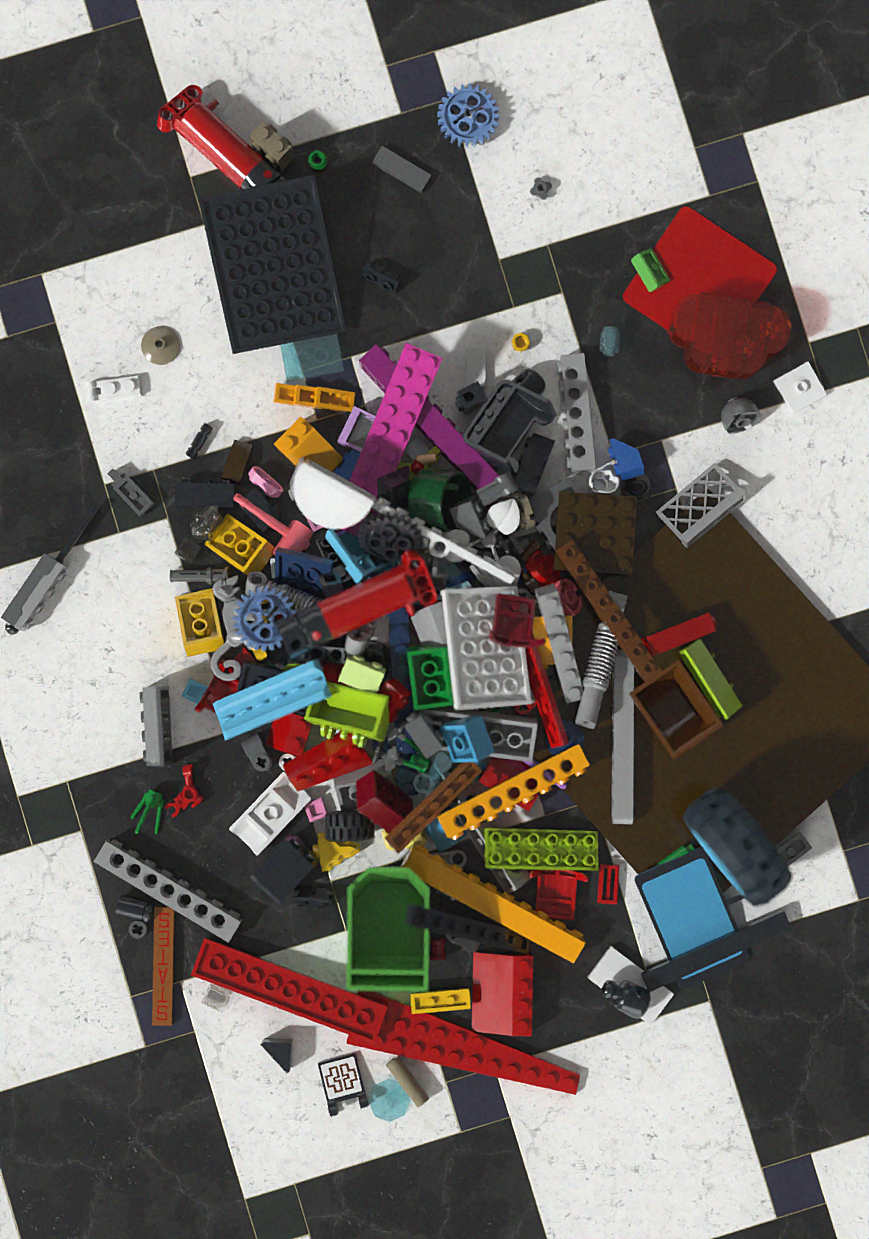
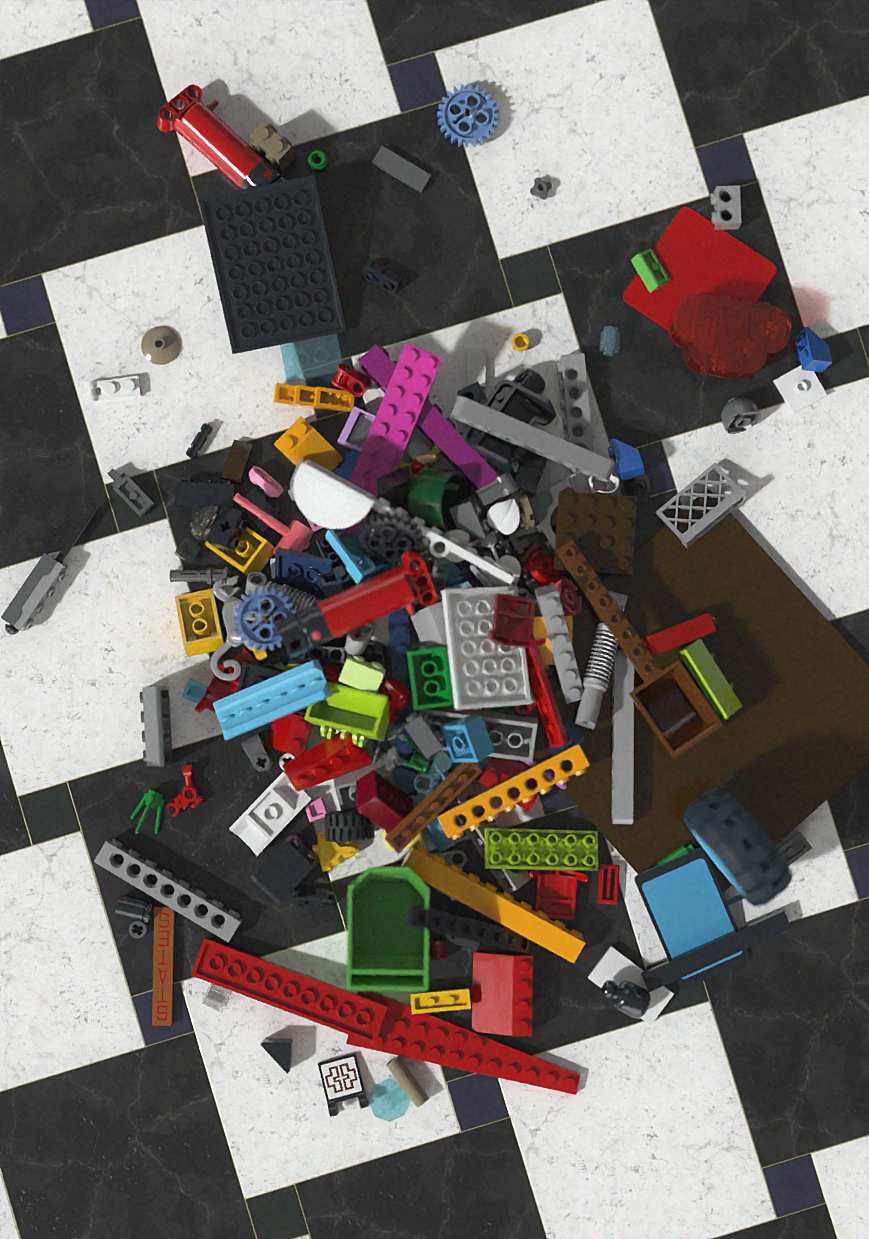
(227, 529): none -> black brick
(349, 380): none -> red piece
(532, 439): none -> light grey beam
(731, 208): none -> light grey brick
(812, 351): none -> blue slope

